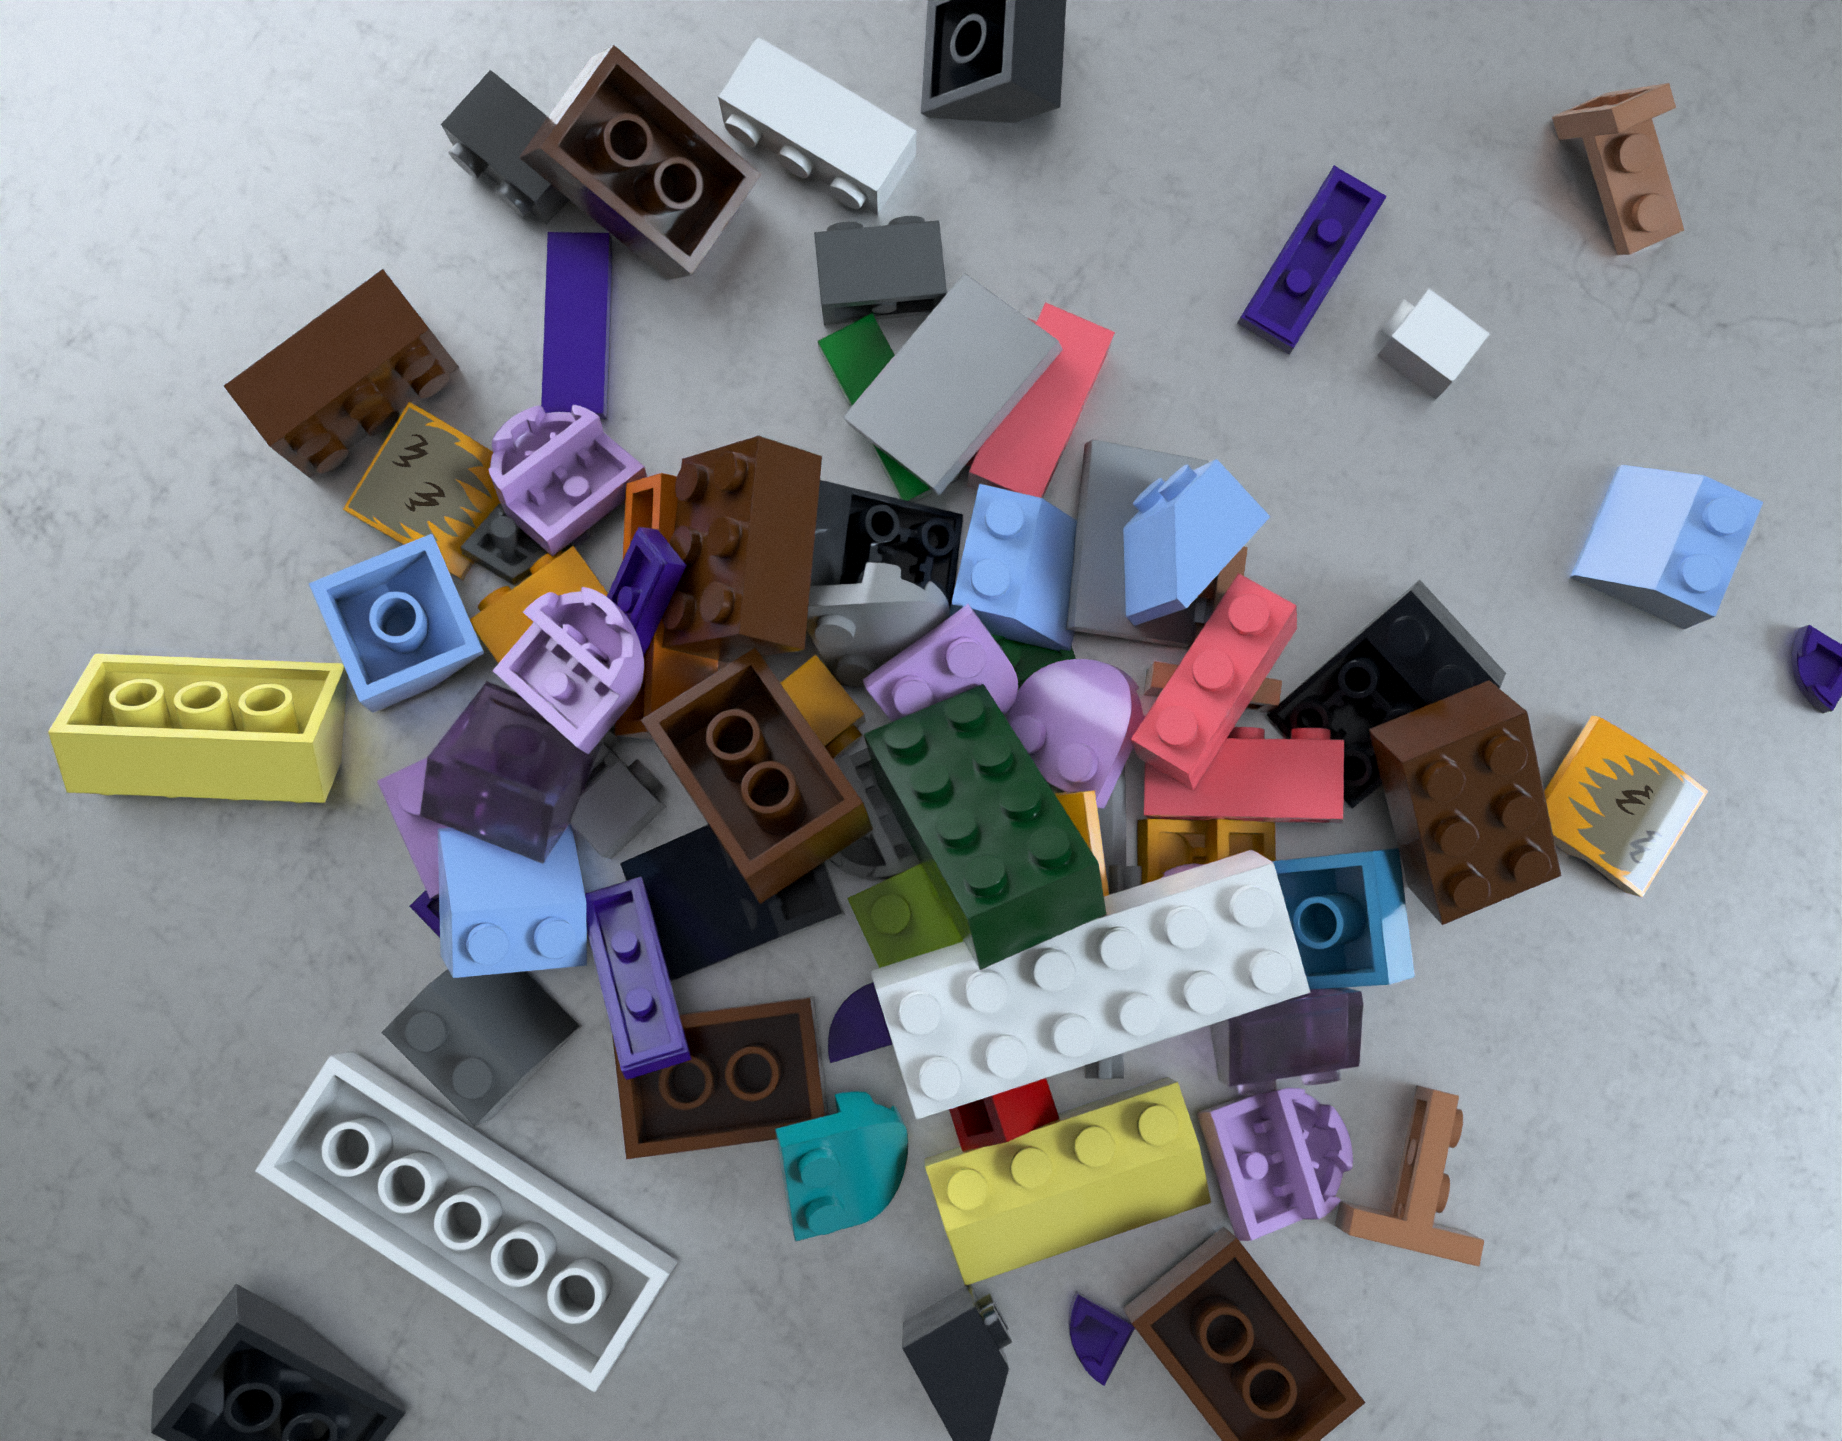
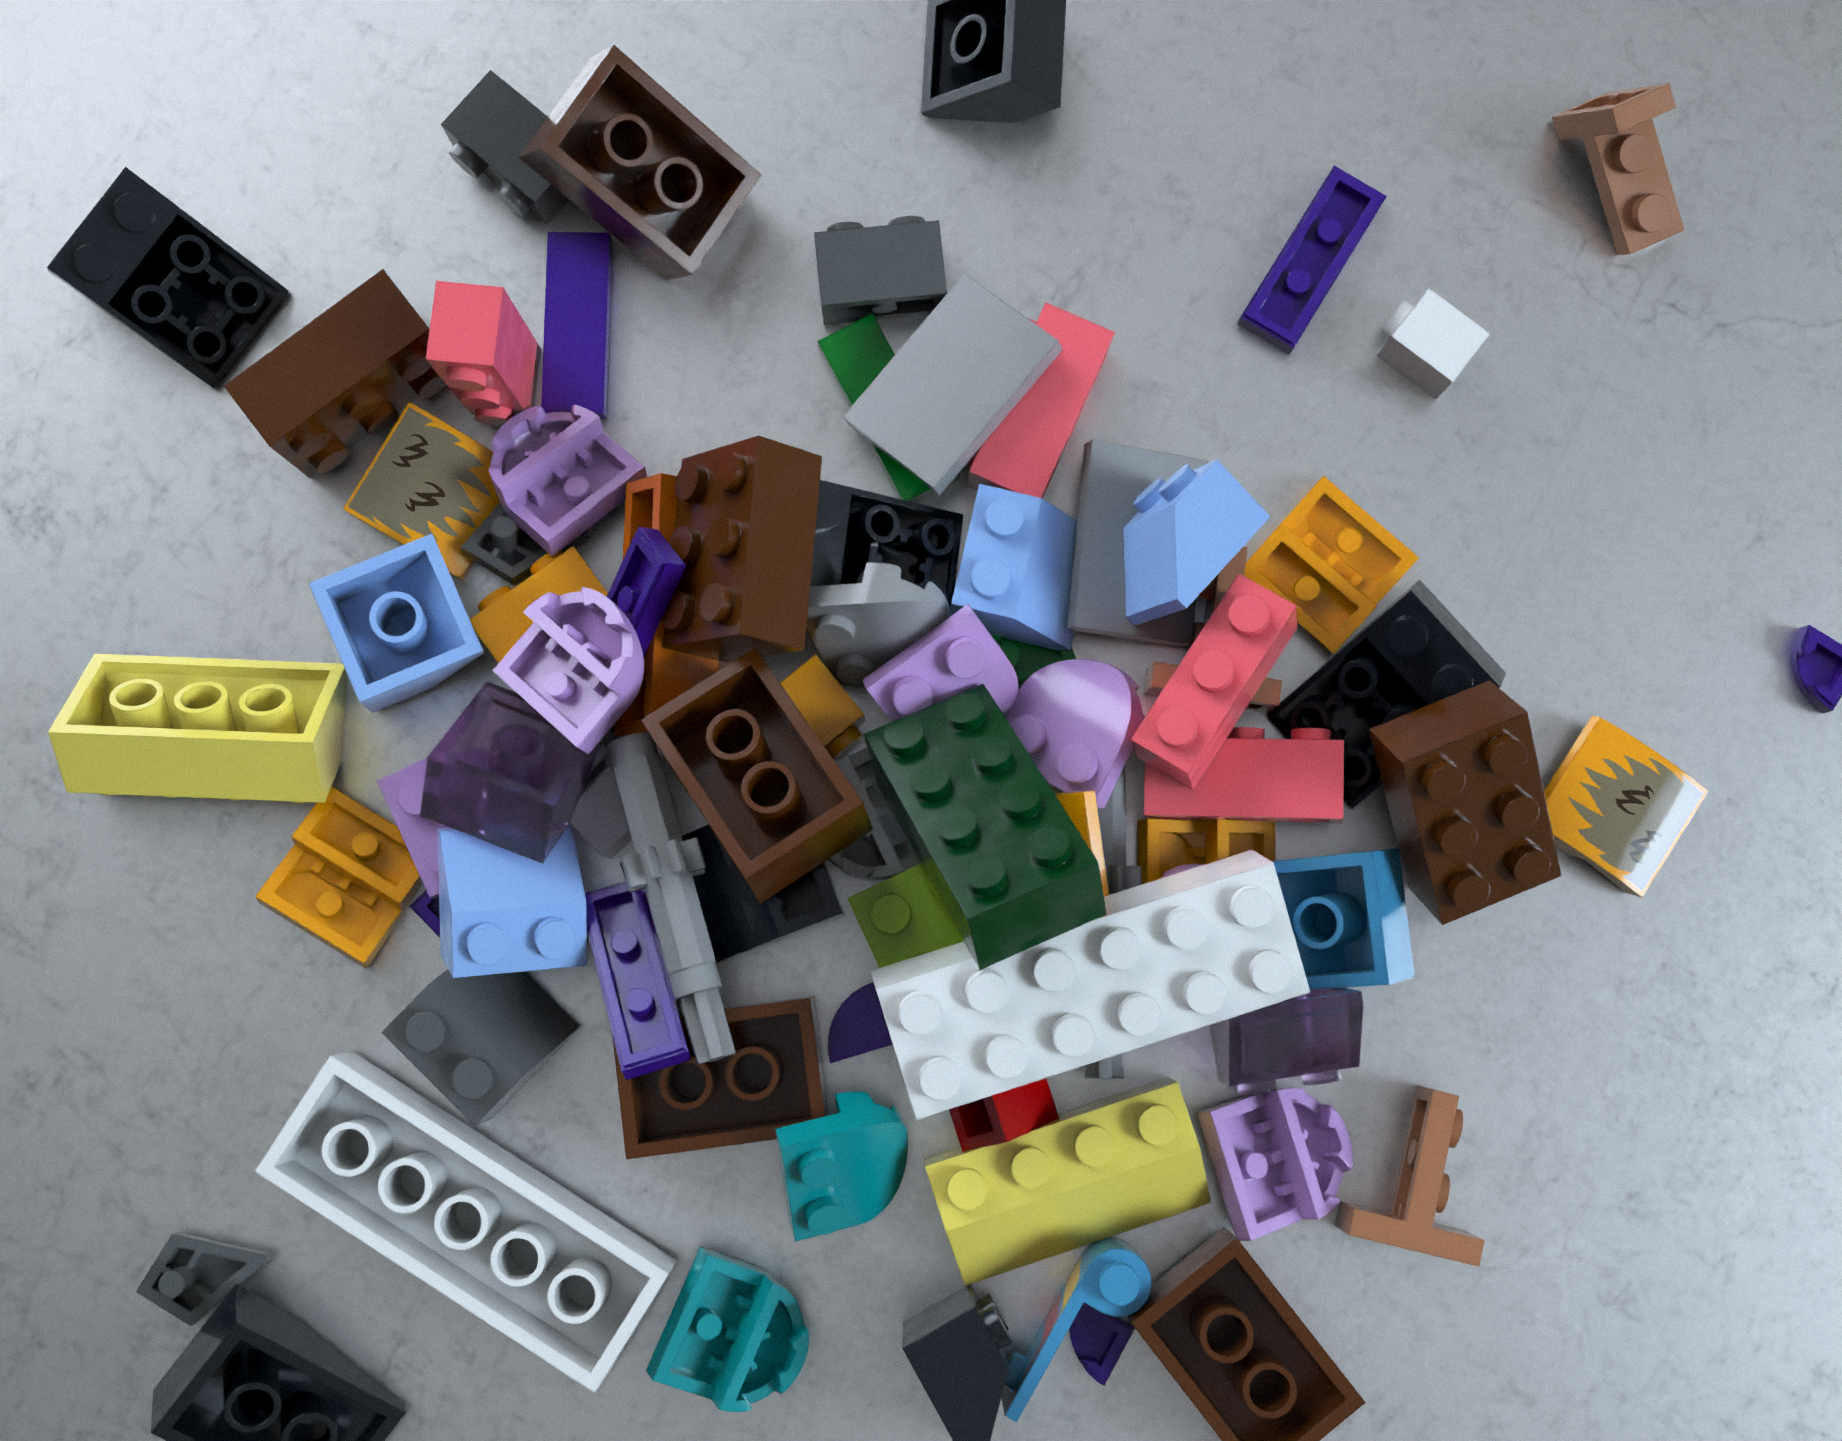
(167, 278): none -> black slope
(197, 1274): none -> dark grey piece
(344, 878): none -> light orange slope
(483, 350): none -> coral brick
(666, 870): none -> light grey piece
(731, 1334): none -> teal slope
(816, 126): white brick -> none
(1107, 1278): none -> dark azure door
(1330, 563): none -> light orange slope
(1667, 542): light blue slope -> none

